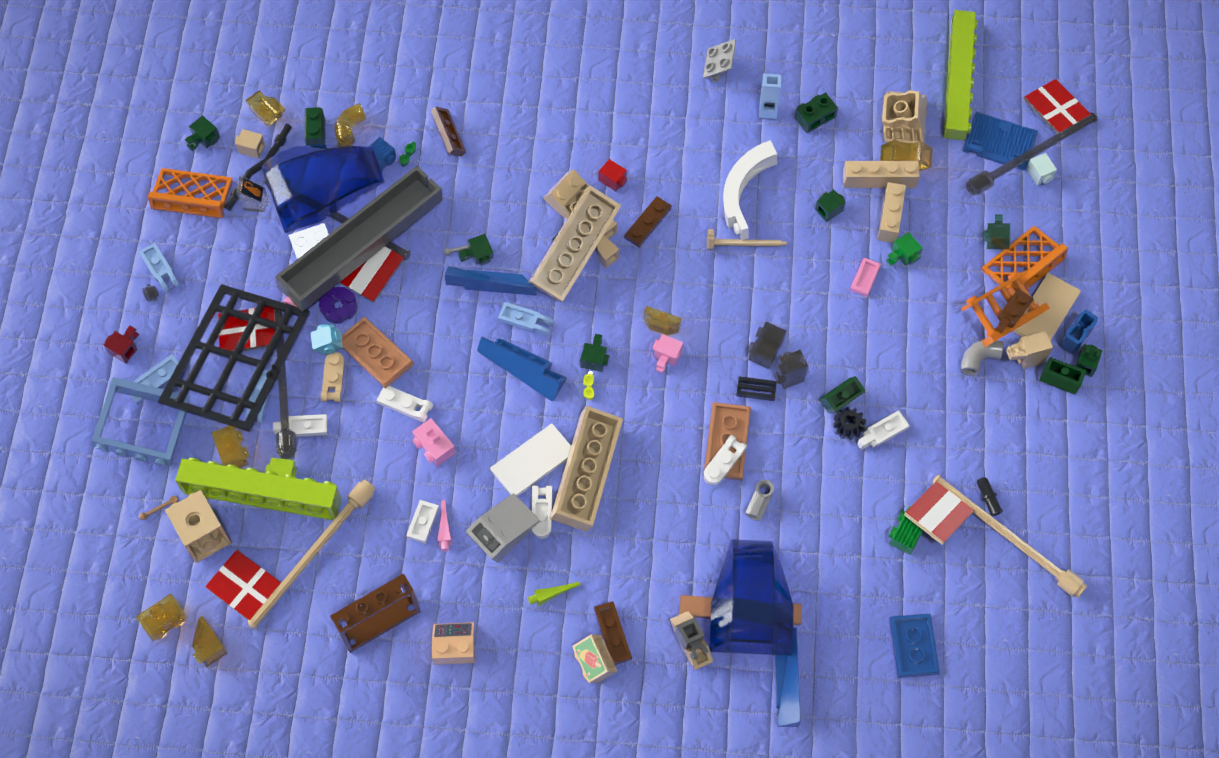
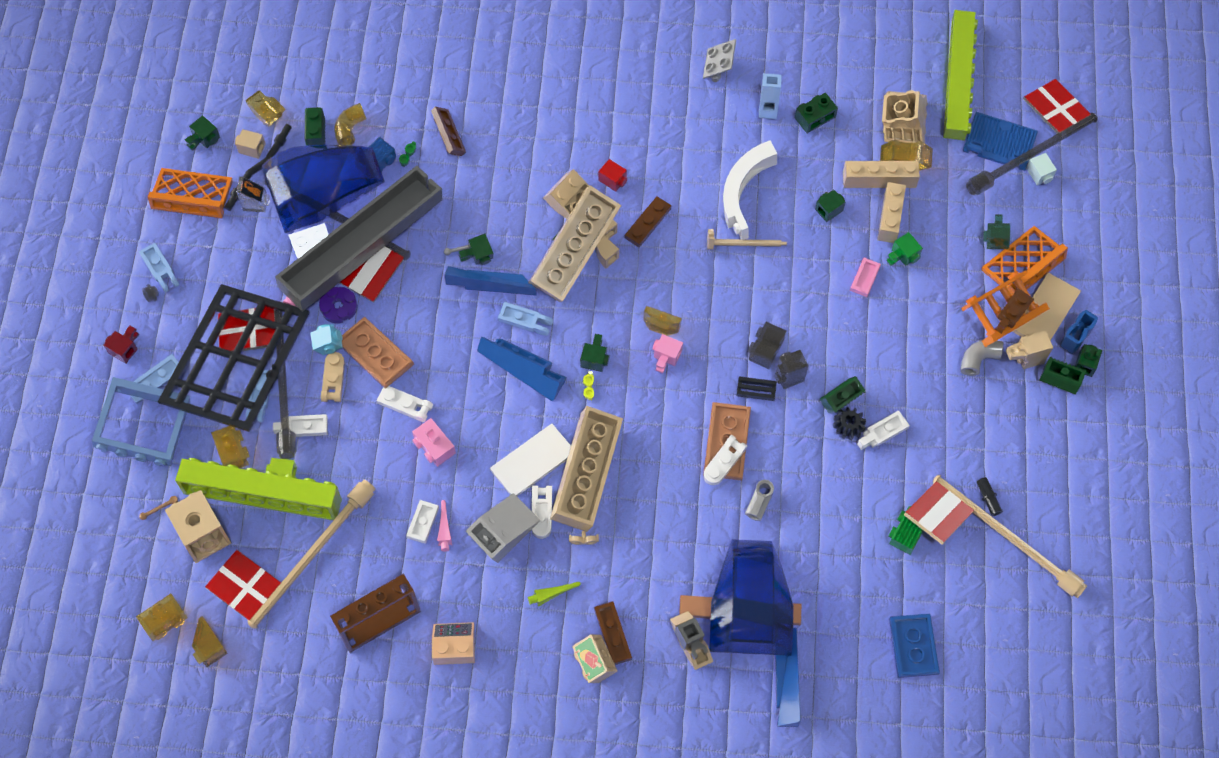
(589, 540): none -> tan piece

